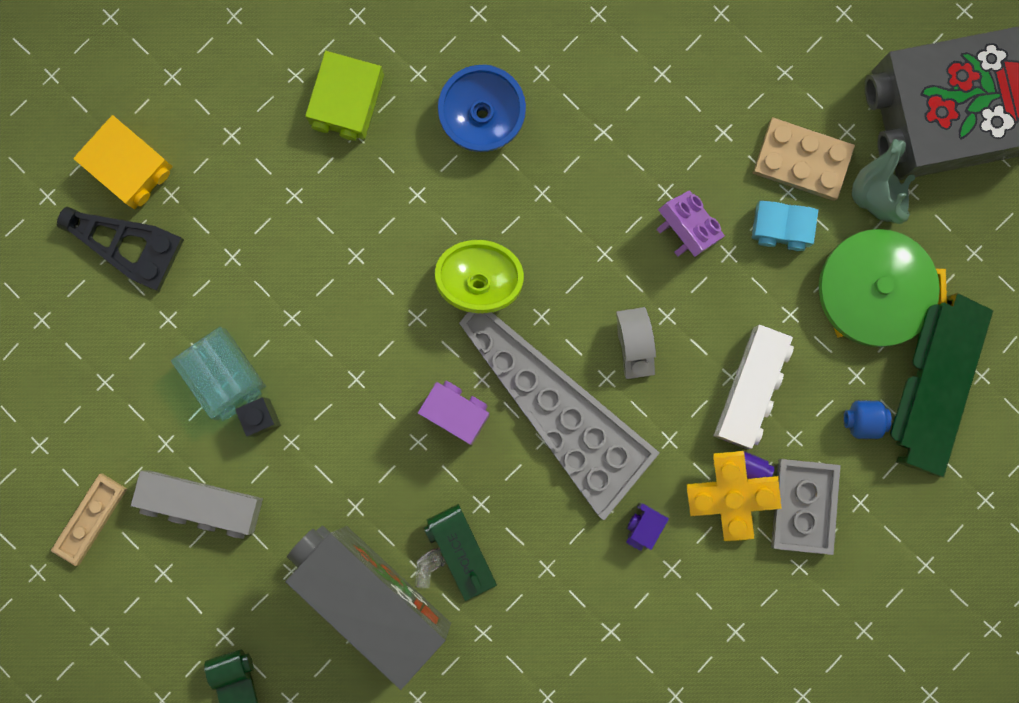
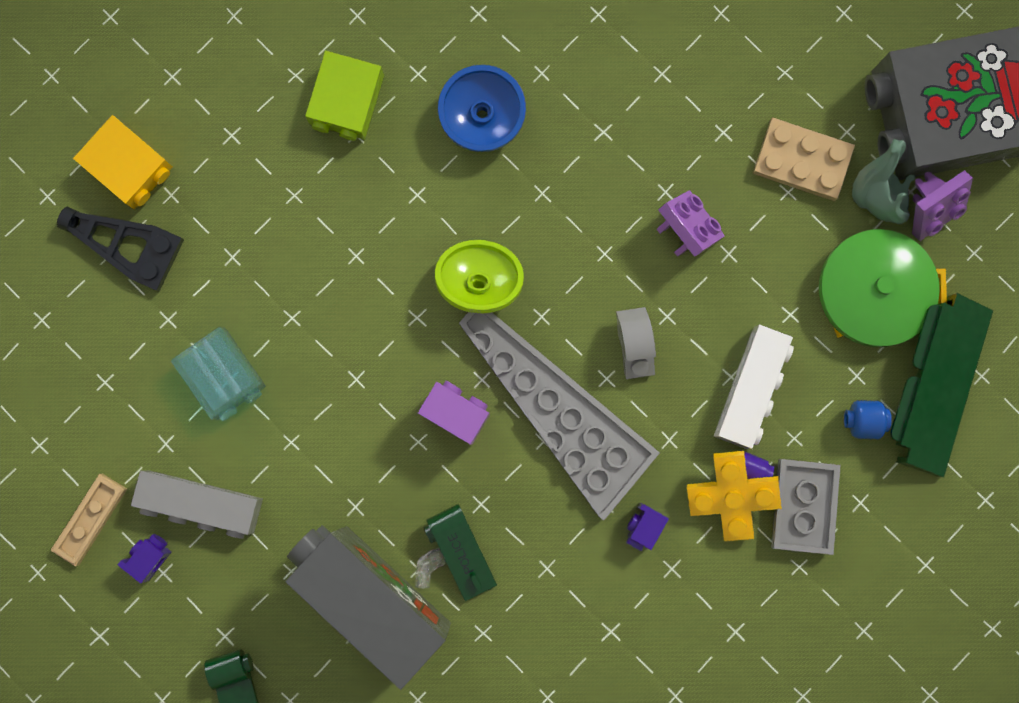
(146, 558): none -> dark purple brick
(257, 417): black brick -> none
(785, 225): medium azure brick -> none
(940, 202): none -> medium lavender plate

